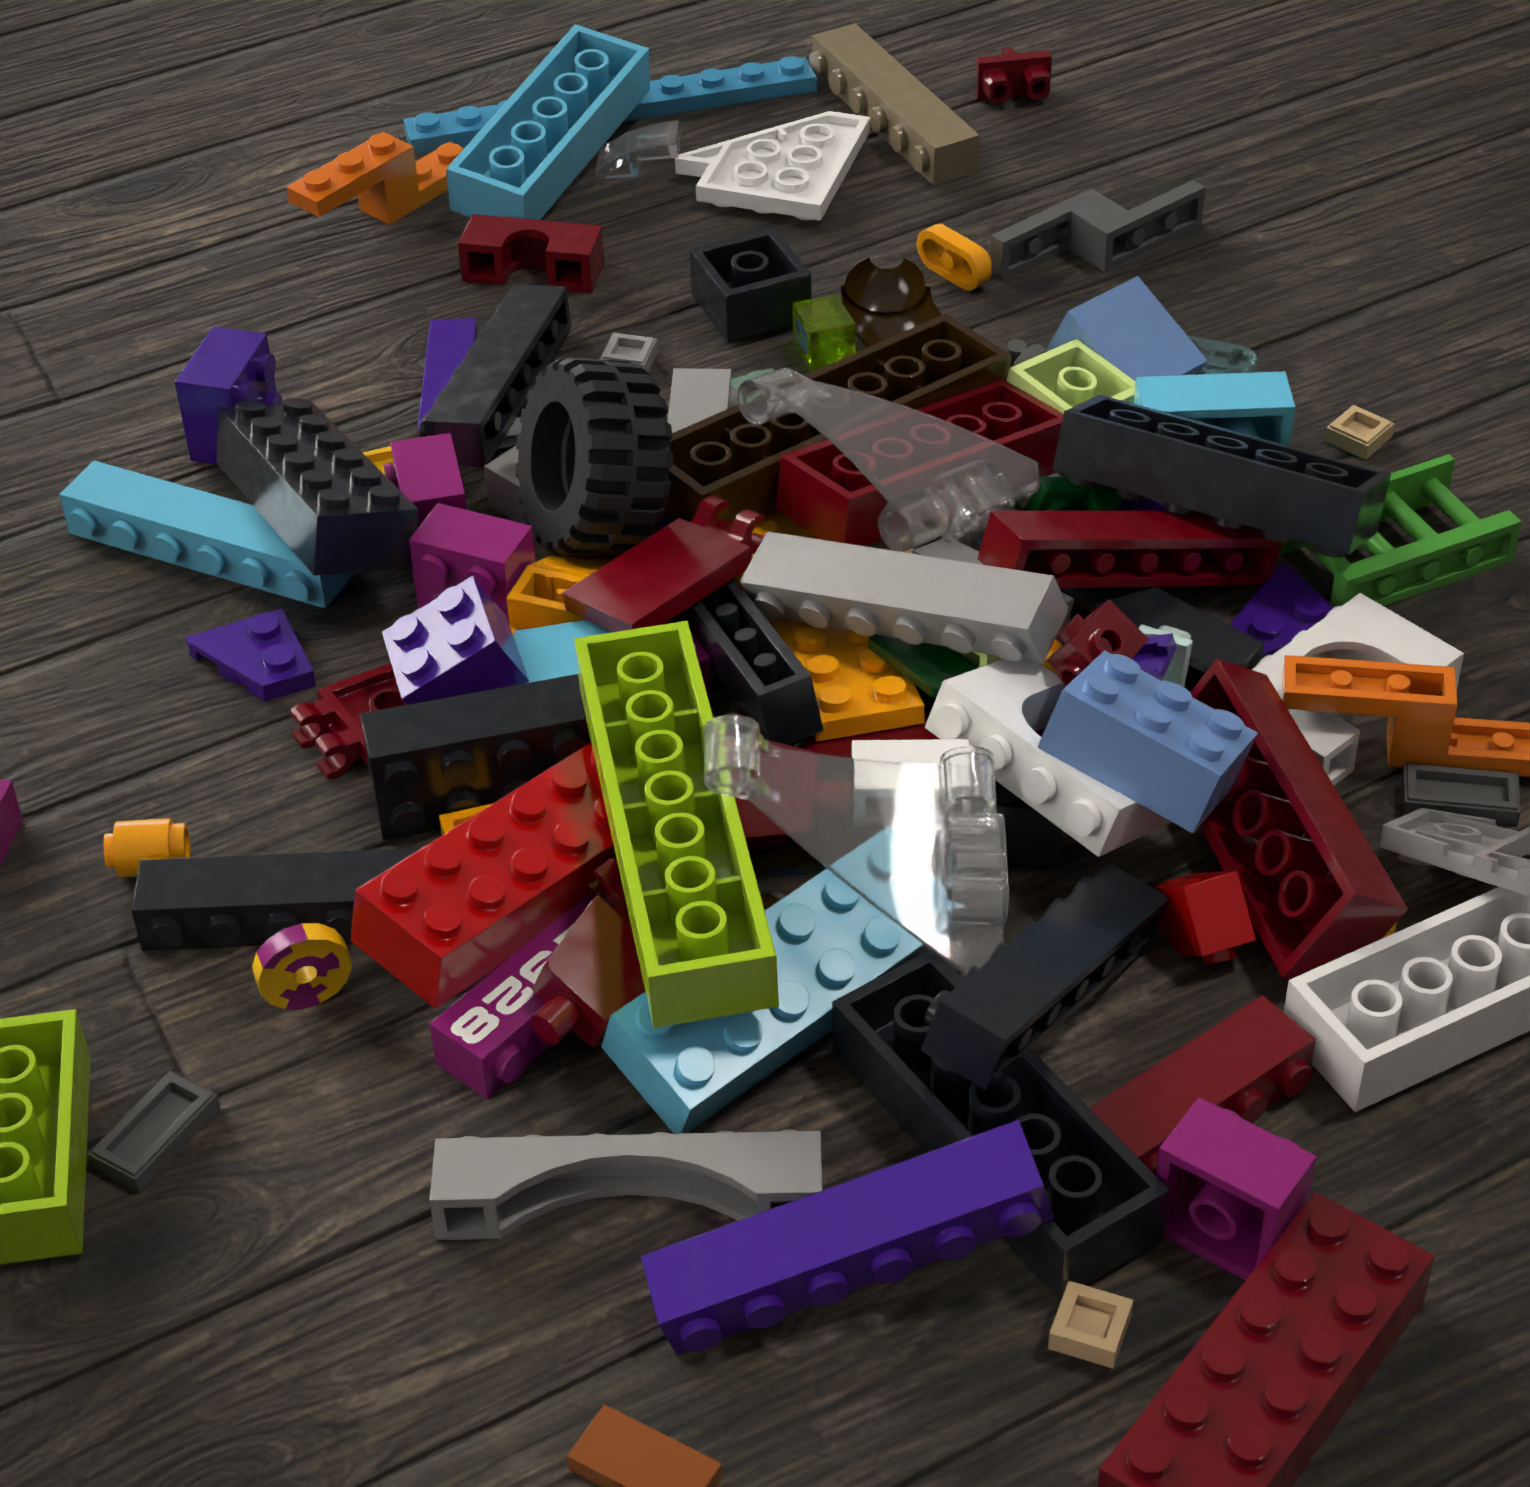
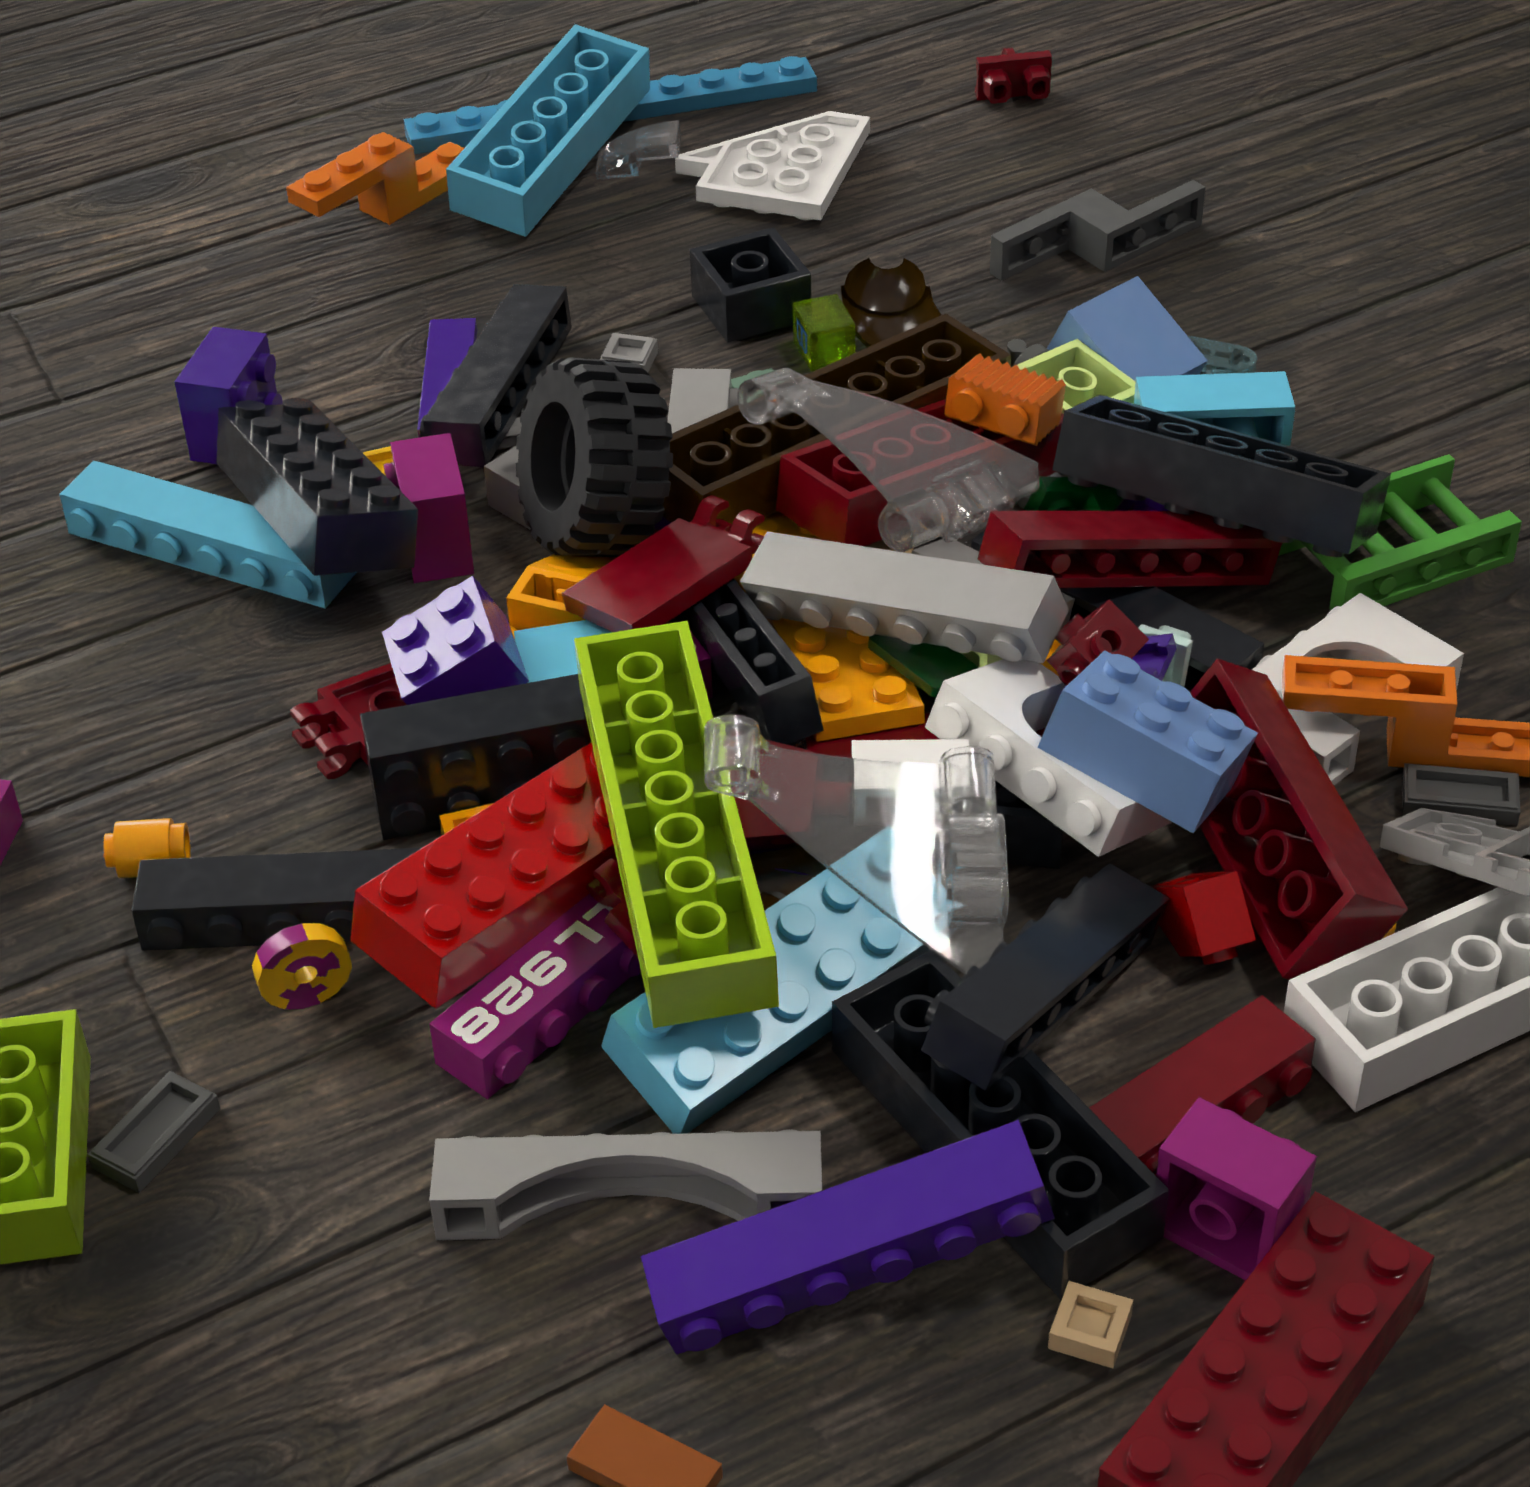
(258, 654): dark purple wing -> none
(466, 544): magenta brick -> none
(500, 245): dark red arch -> none
(588, 977): dark red torso -> none
(897, 102): dark tan brick -> none
(954, 257): light orange plate -> none
(1005, 399): none -> orange brick
(1281, 610): dark purple wing -> none
(1359, 432): tan tile -> none

